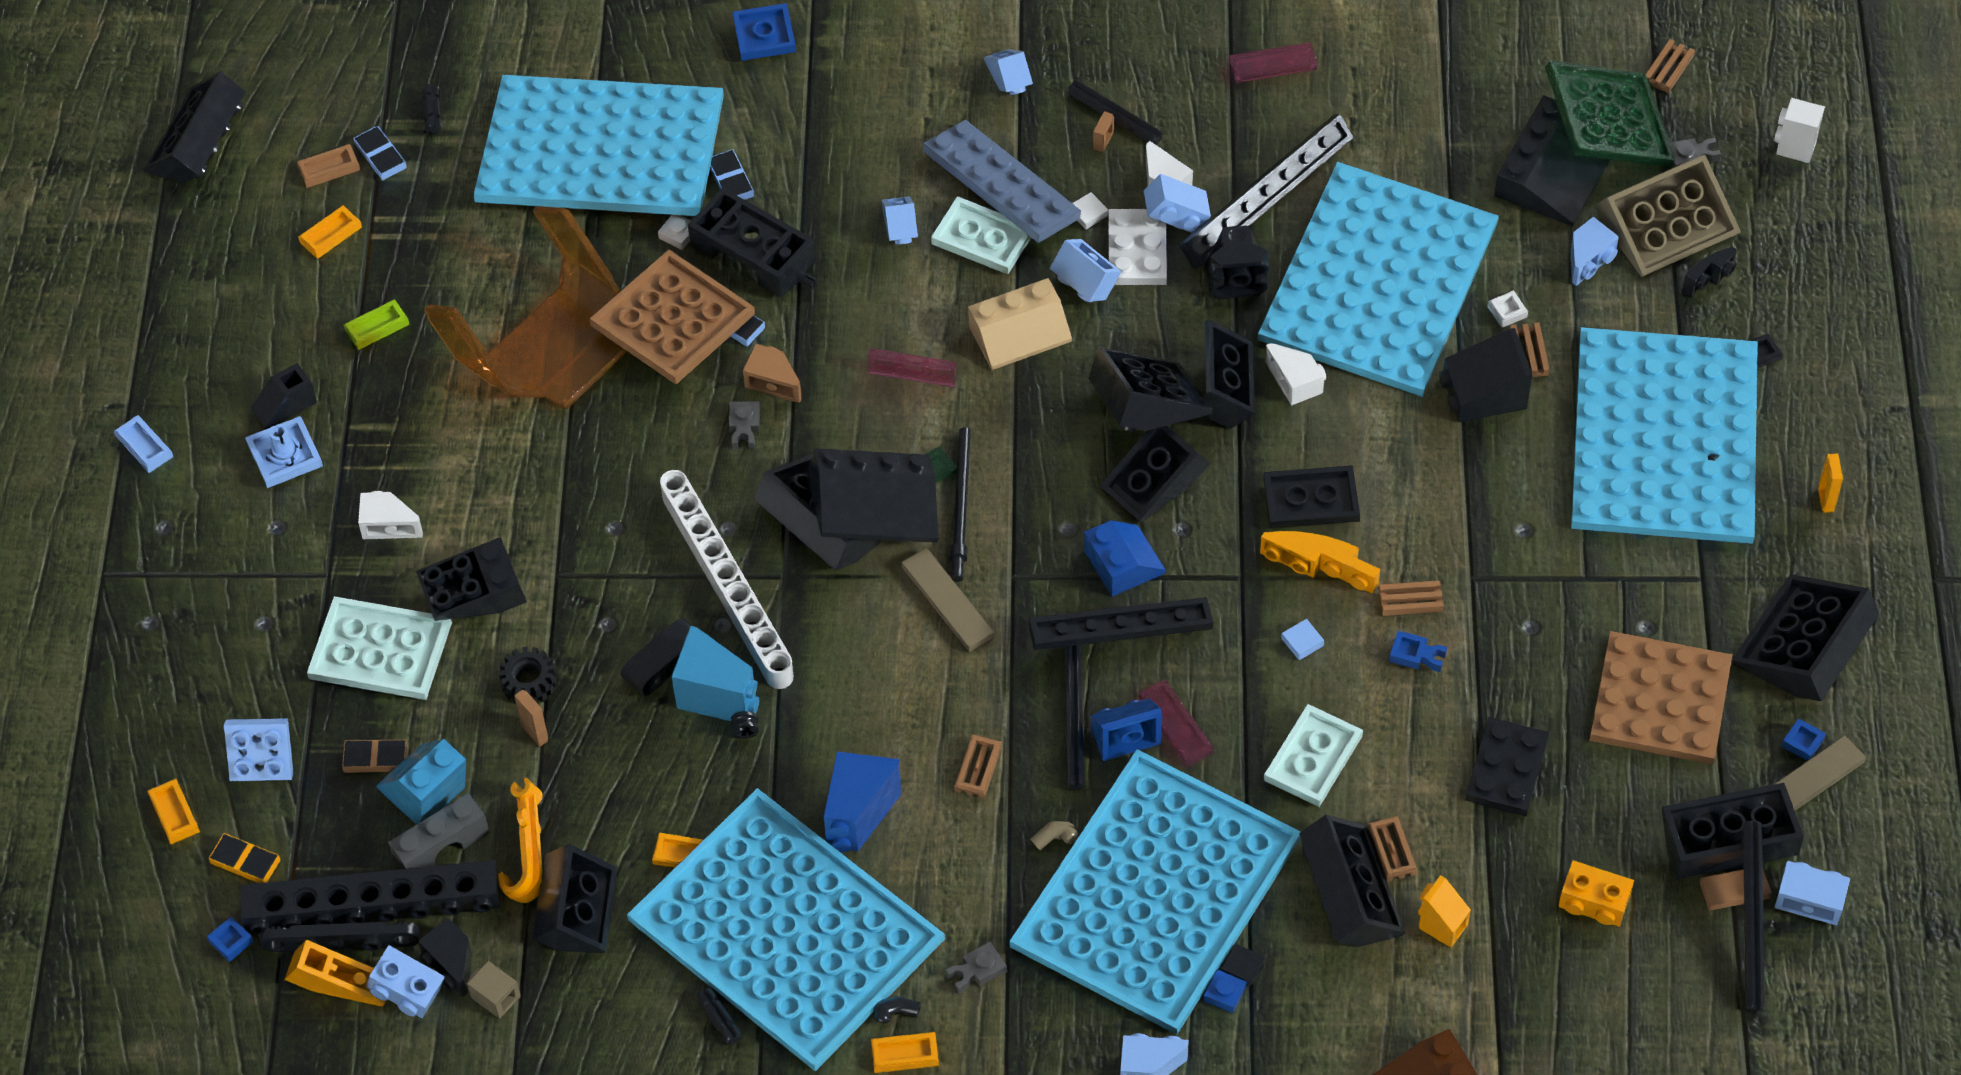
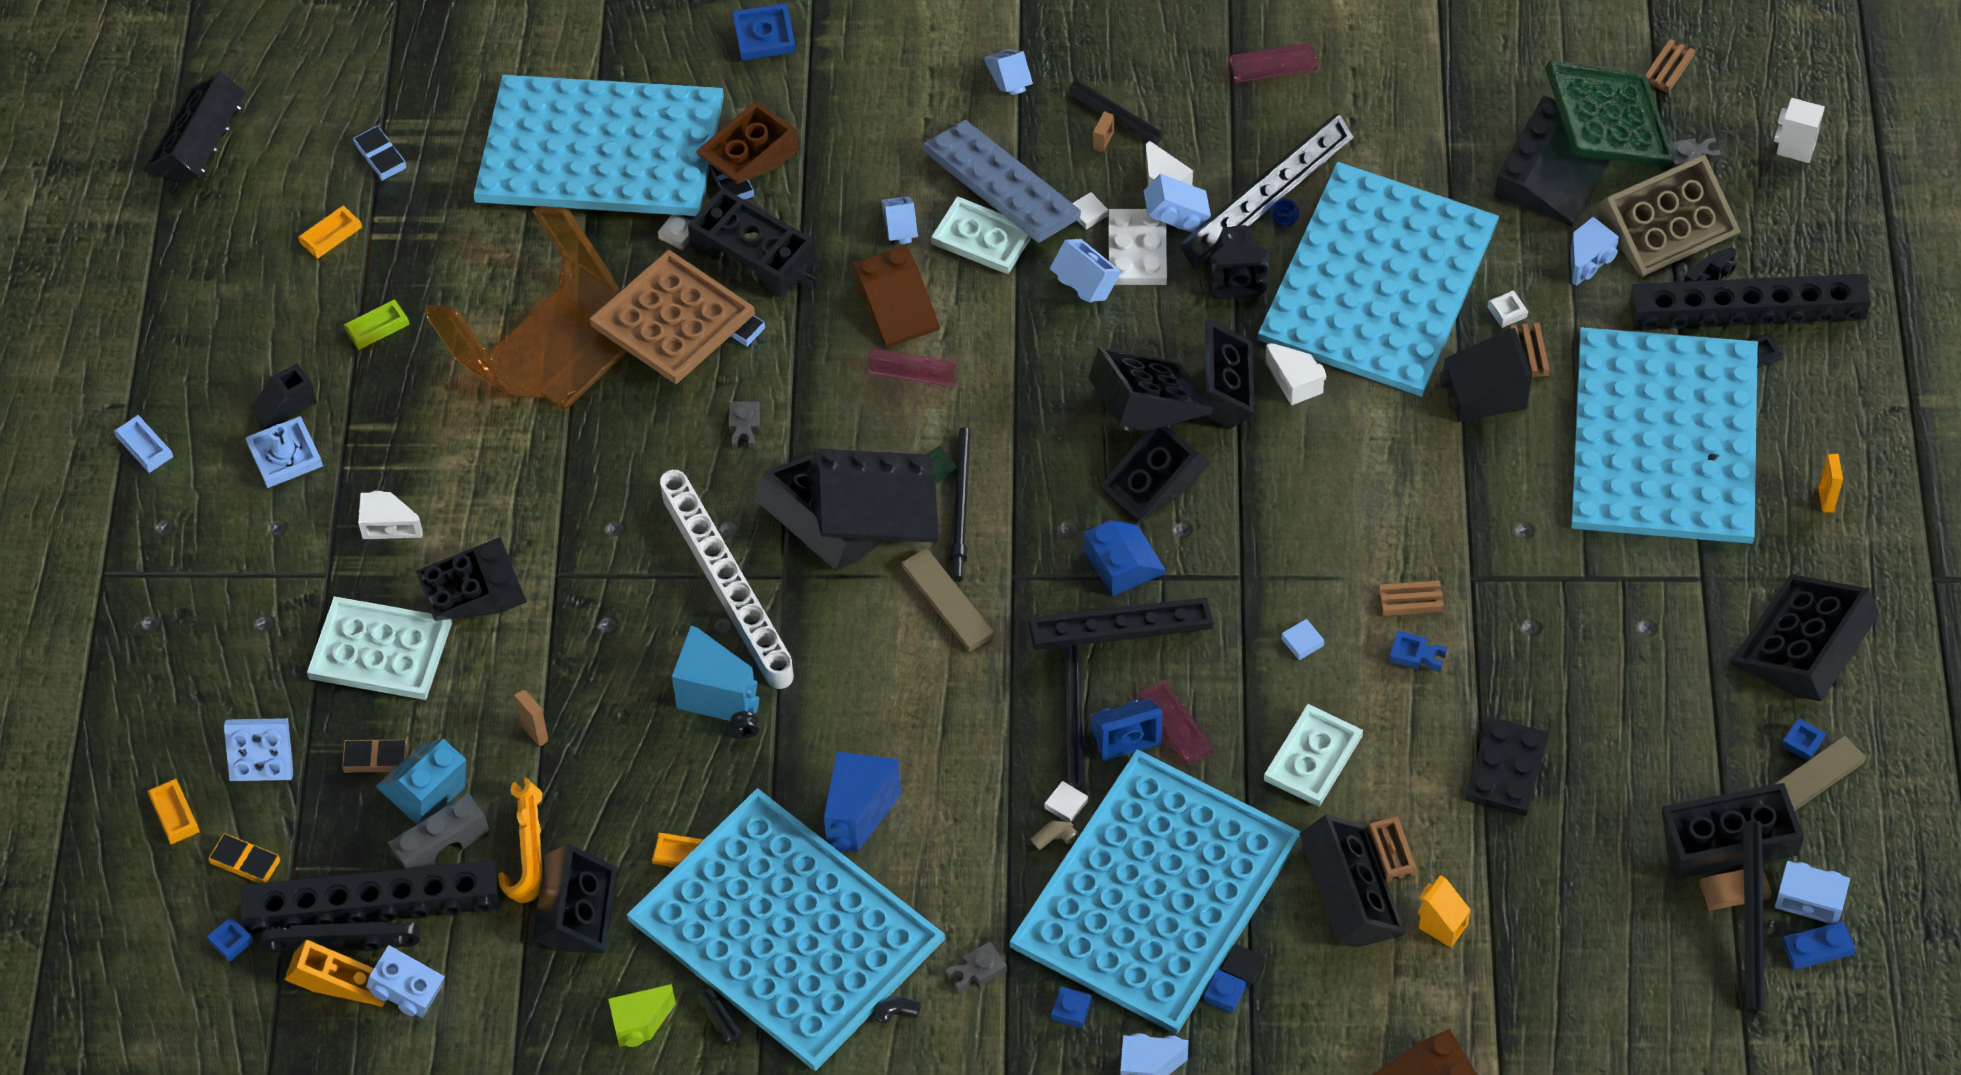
(328, 166): medium nougat tile -> none
(431, 109): black axle -> none
(449, 953): black slope -> none
(493, 989): dark tan brick -> none
(527, 661): black tyre -> none
(640, 1014): none -> lime slope
(657, 659): black beam -> none
(751, 144): none -> reddish brown slope
(771, 374): medium nougat slope -> none
(895, 296): none -> reddish brown slope
(904, 1052): light orange tile -> none
(971, 788): medium nougat tile -> none
(1019, 324): tan slope -> none
(1066, 802): none -> white tile
(1071, 1007): none -> blue plate
(1287, 206): none -> clear blue plate
(1311, 496): black plate -> none
(1311, 552): light orange slope -> none
(1596, 894): light orange brick -> none
(1661, 697): medium nougat plate -> none
(1749, 301): none -> black brick
(1818, 945): none -> blue plate

